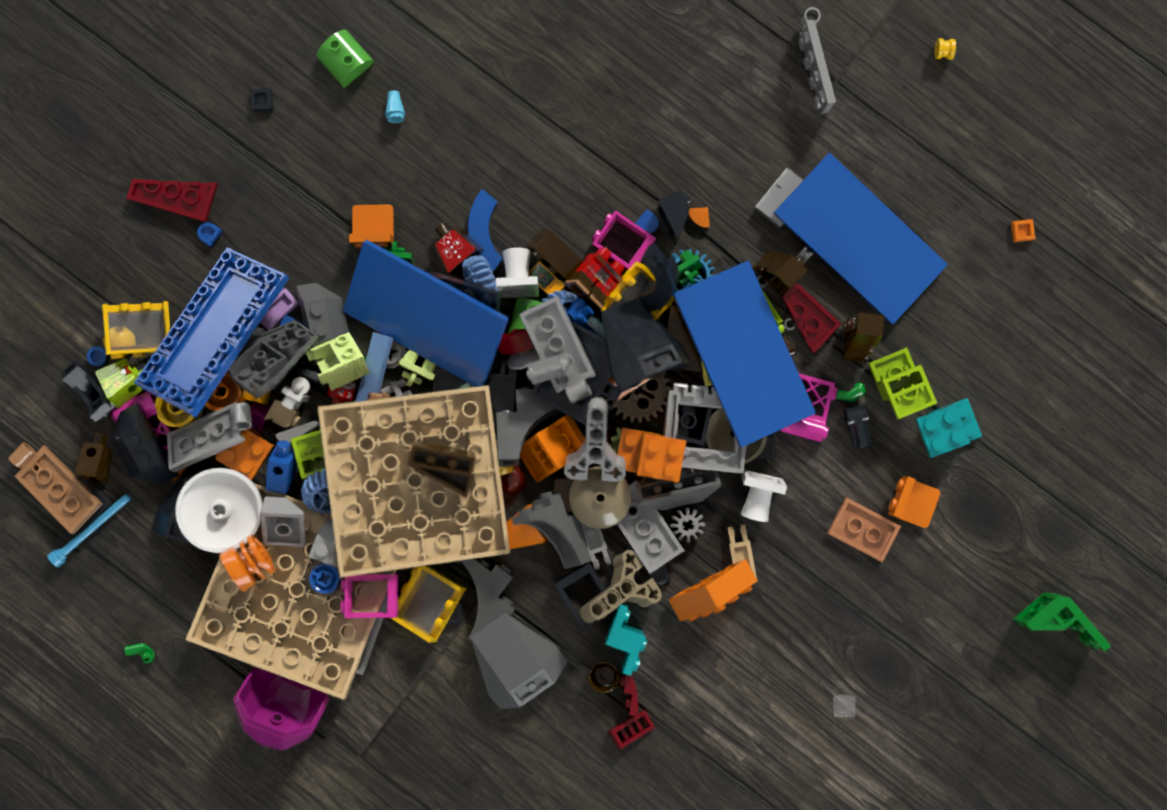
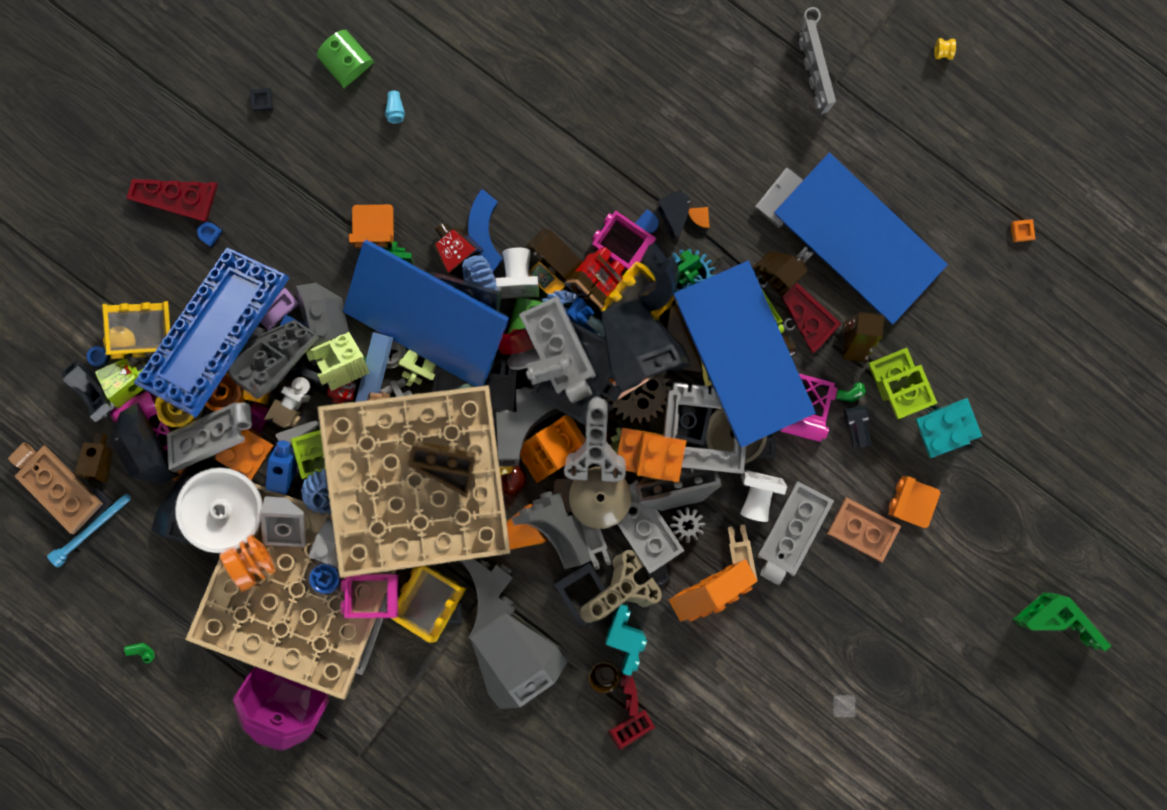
(793, 532): none -> light grey hinge

